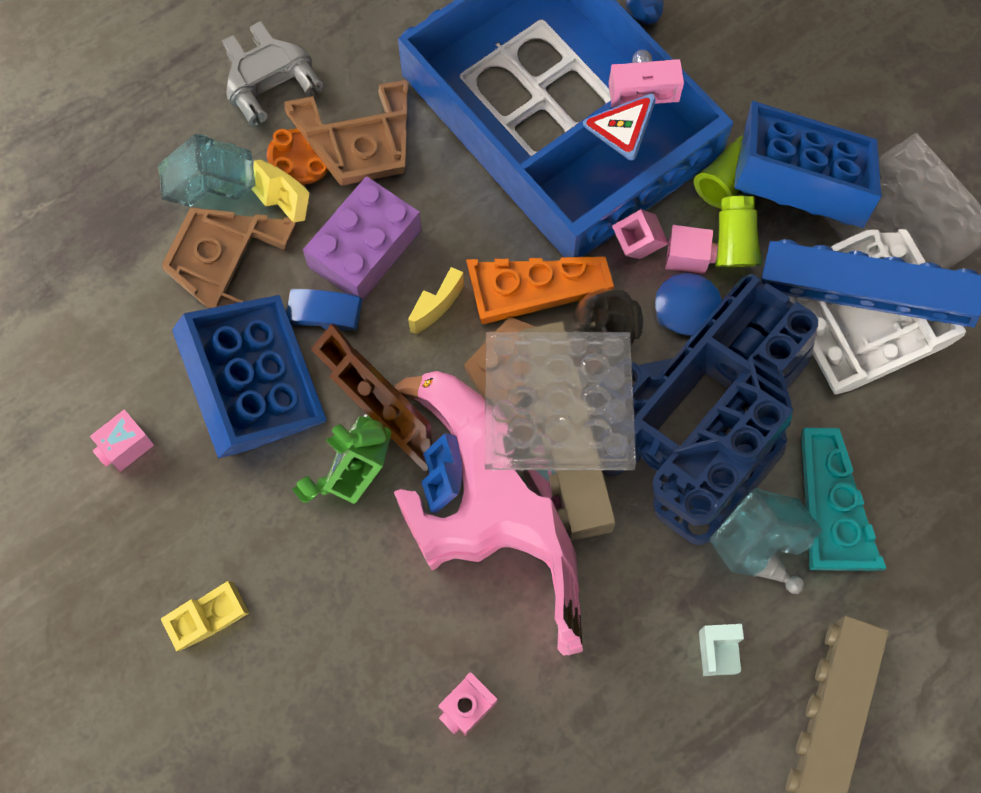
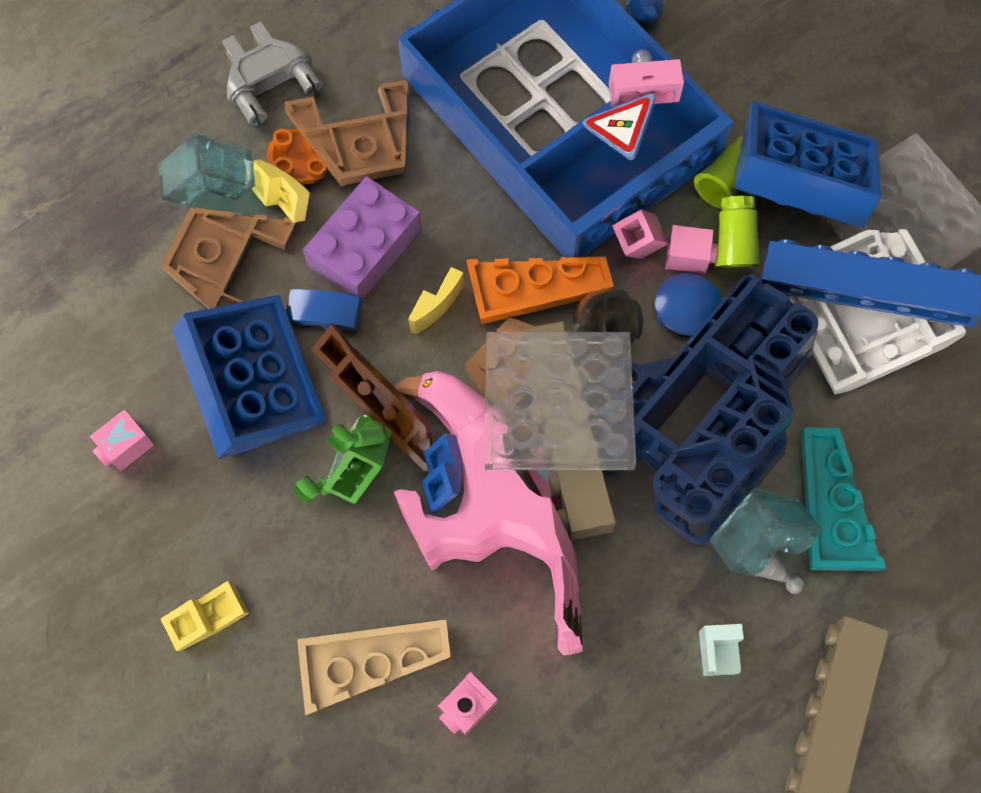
(357, 661): none -> tan wing

